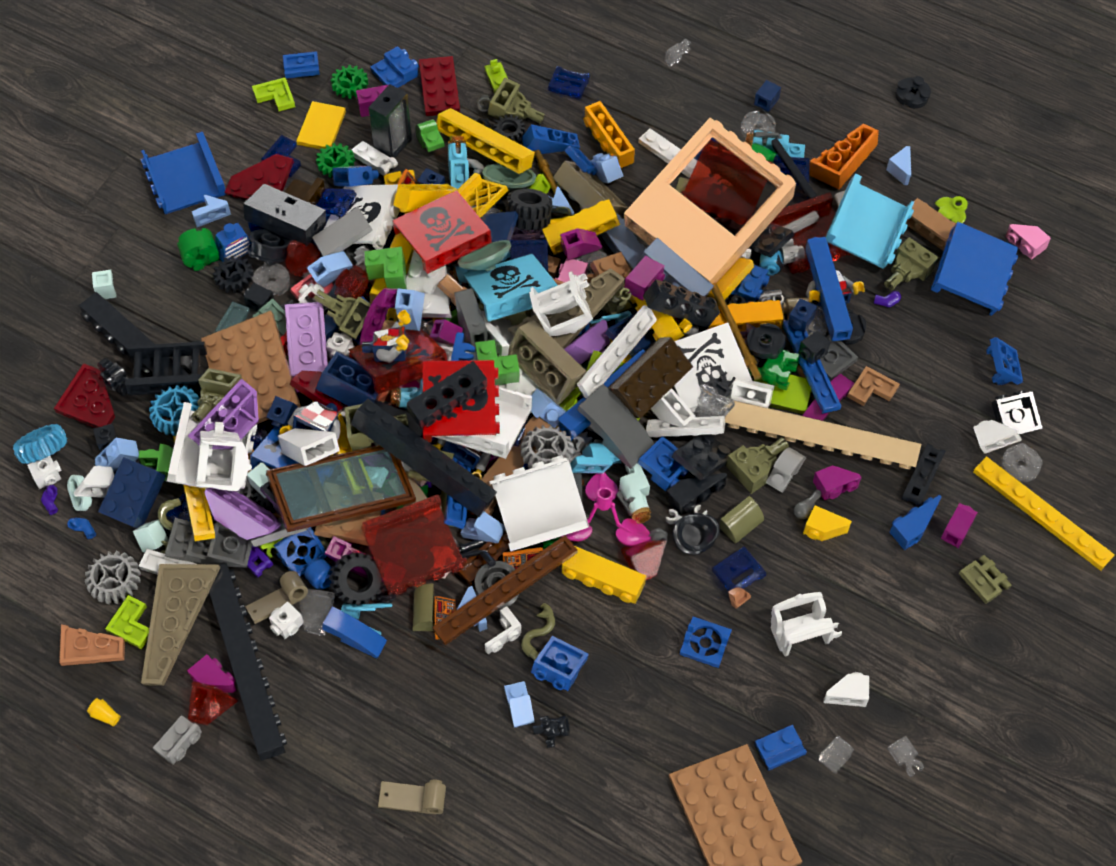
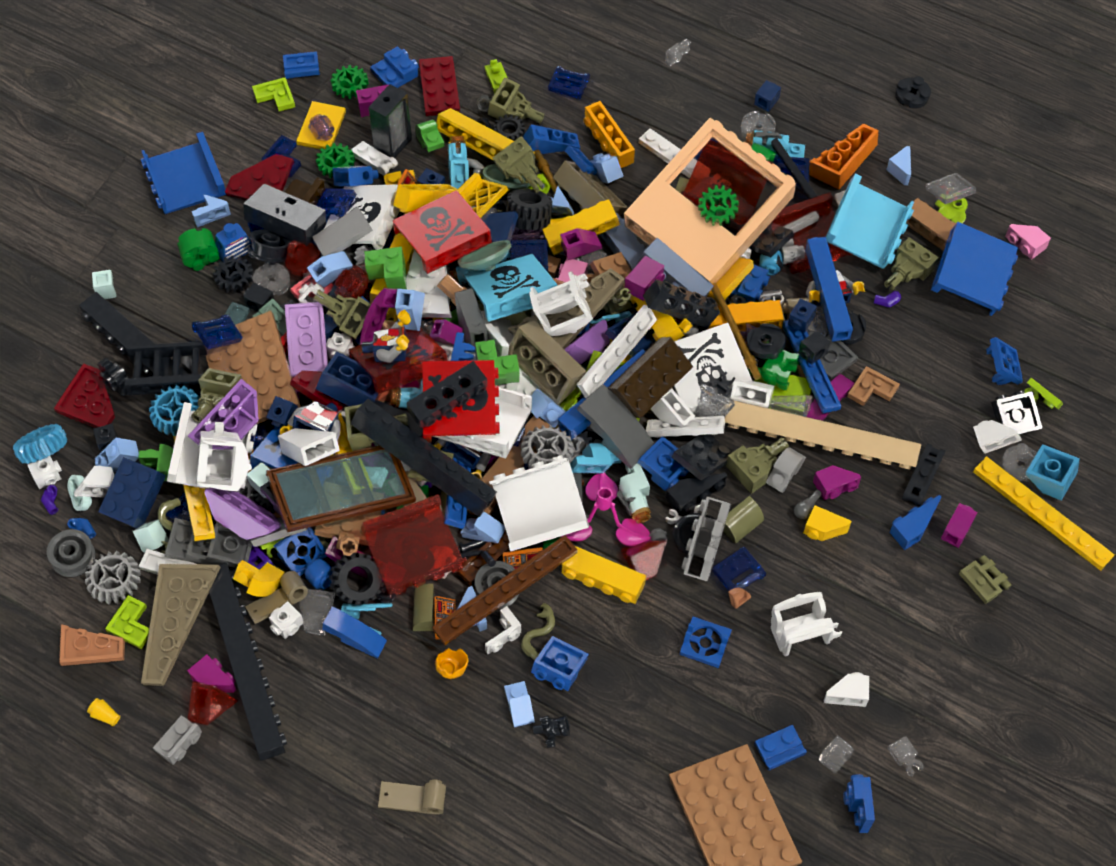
(74, 564): none -> dark grey wheel
(217, 336): none -> clear blue plate
(259, 581): none -> yellow brick
(321, 127): none -> head
(348, 543): none -> medium nougat piece
(451, 663): none -> light orange hair
(518, 162): none -> olive brick
(706, 538): none -> light grey piece
(717, 197): none -> green gear
(792, 404): none -> clear slope
(860, 800): none -> blue plate
(950, 188): none -> clear tile
(1050, 400): none -> lime plate
(1053, 471): none -> dark azure slope

